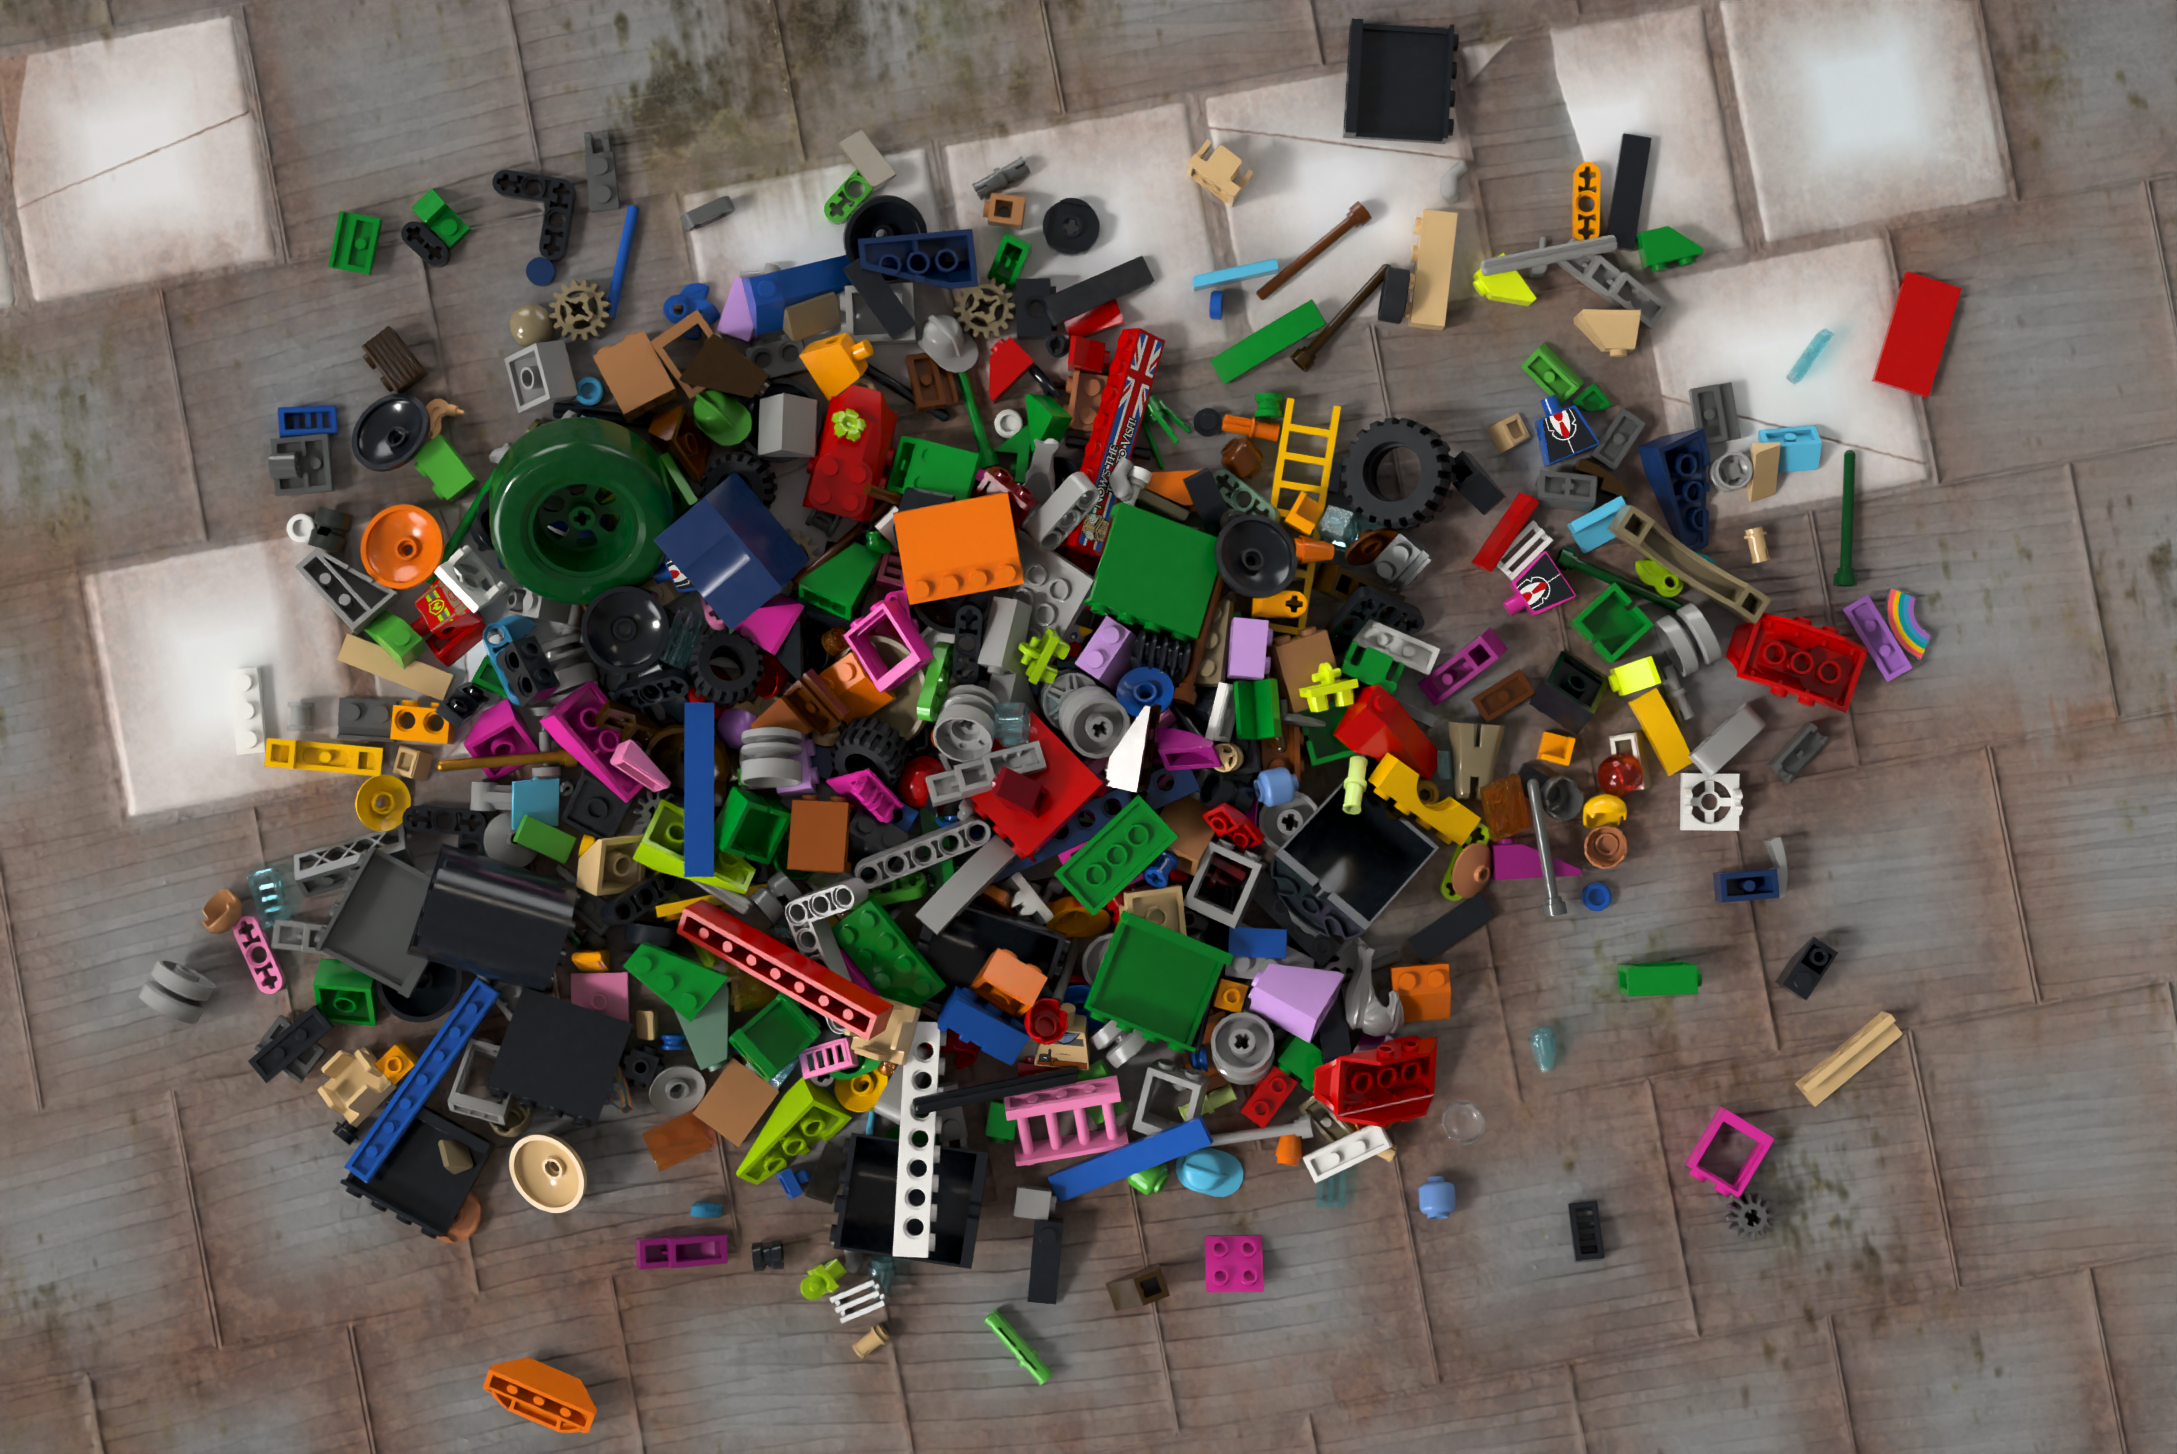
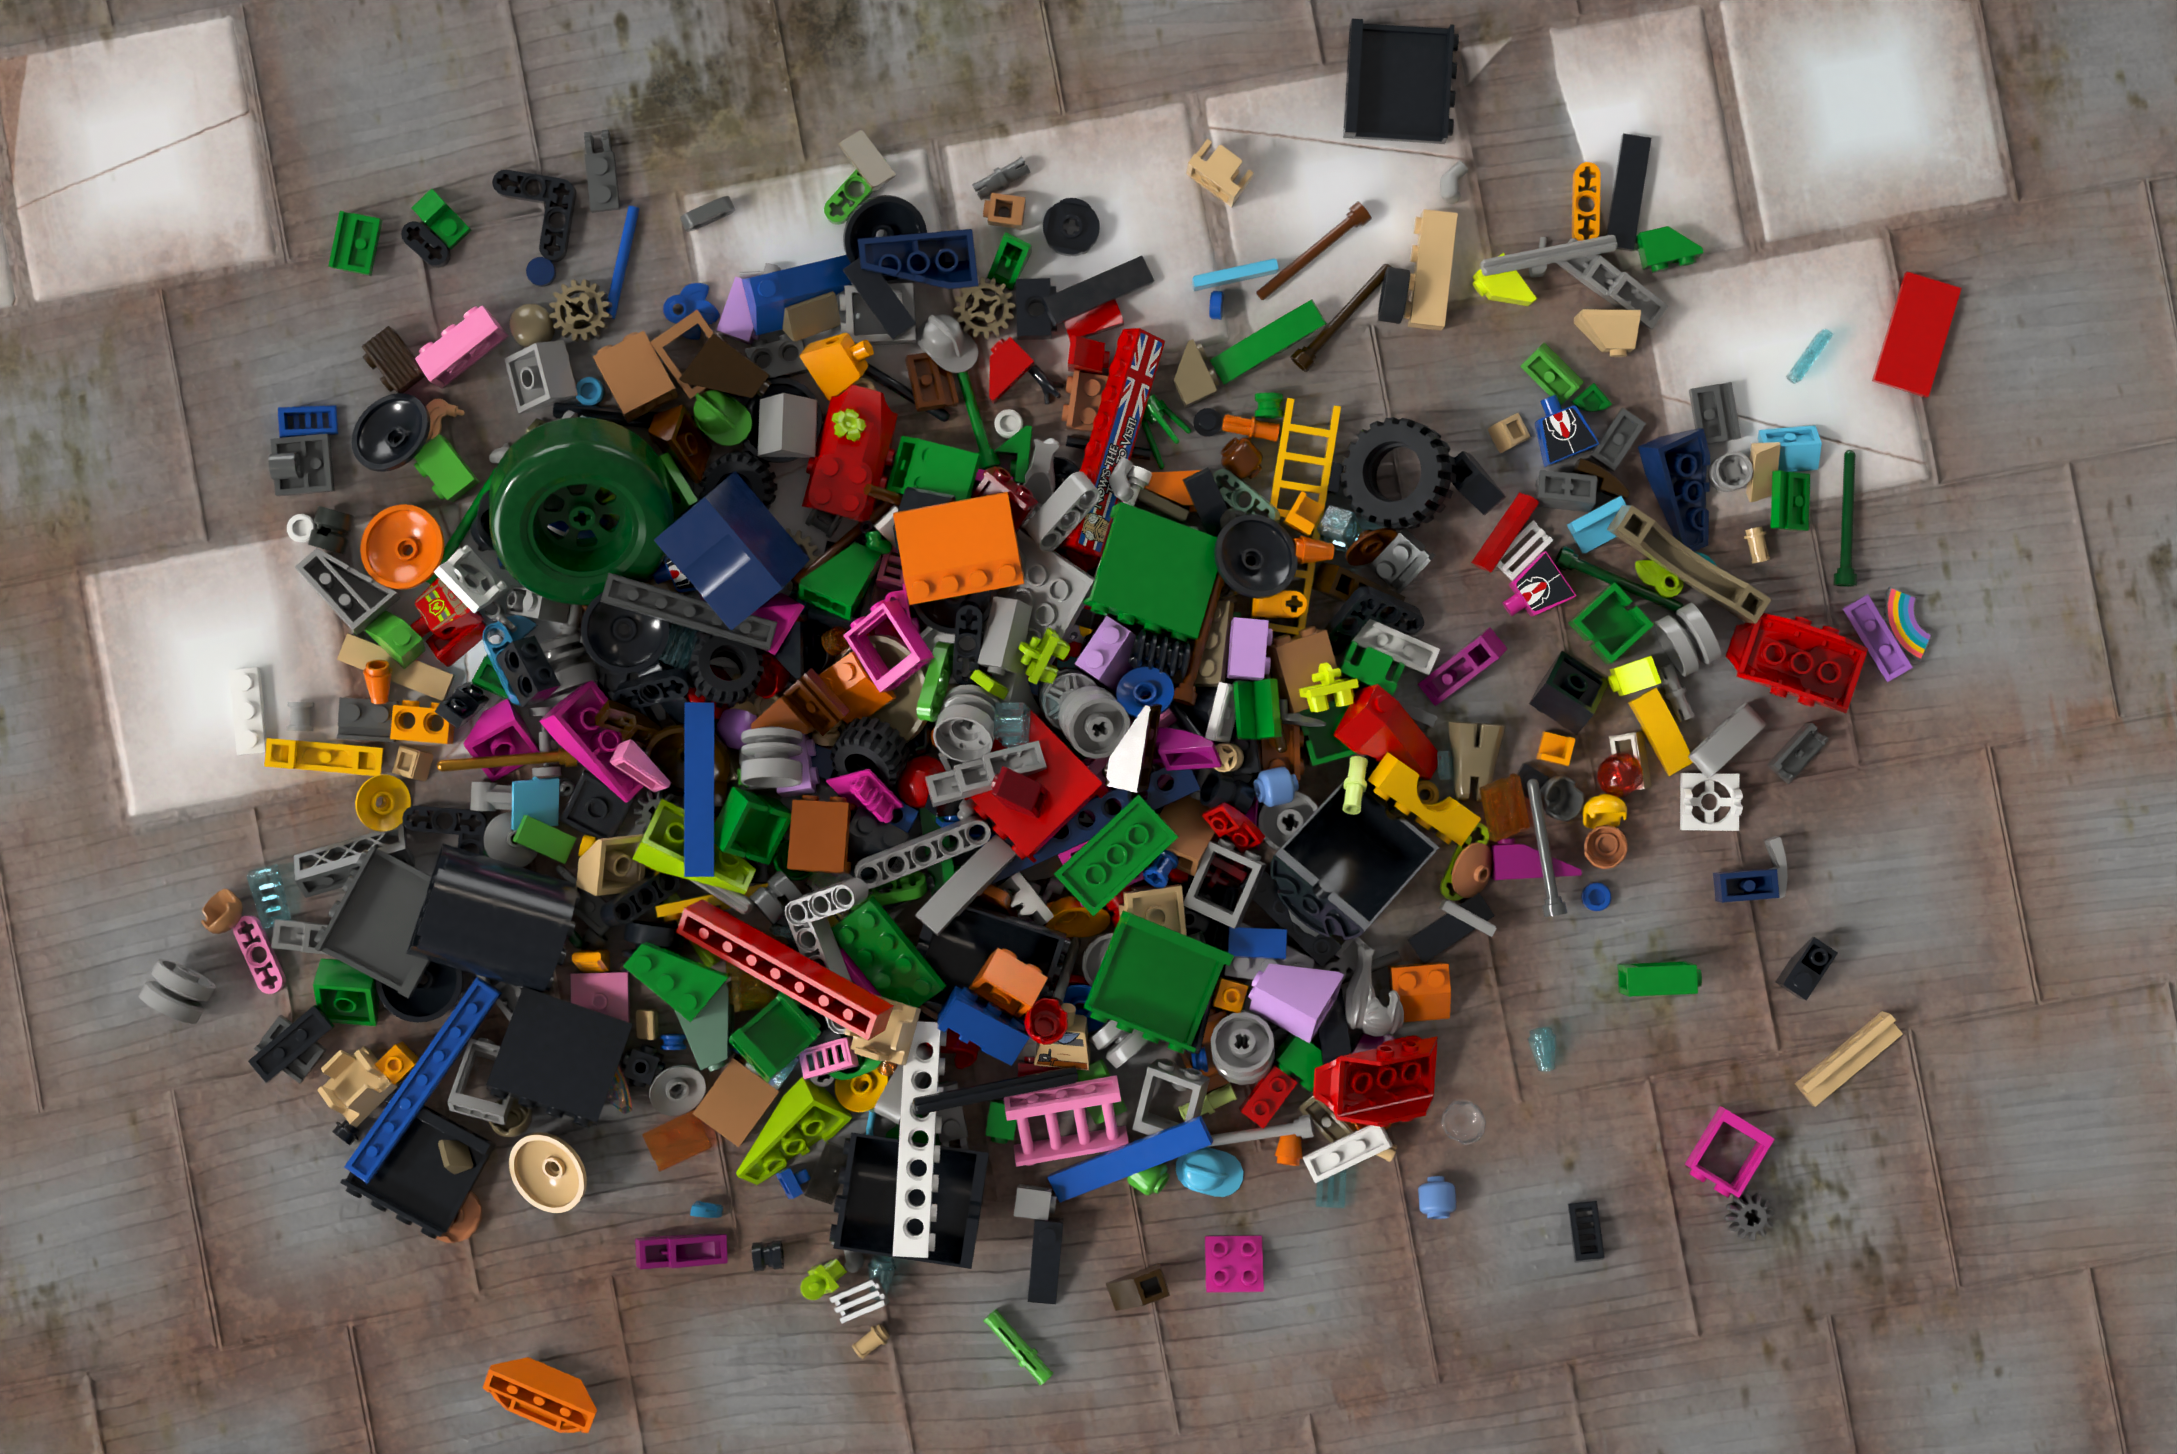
(378, 680): none -> orange cone
(460, 346): none -> bright pink slope
(499, 616): none -> light grey hand
(684, 611): none -> dark grey tile
(989, 684): none -> lime tile
(1045, 418): green slope -> none
(1058, 345): black axle -> none
(1193, 378): none -> dark tan slope
(1467, 917): none -> light grey tile
(1502, 696): reddish brown plate -> none
(1790, 501): none -> green plate

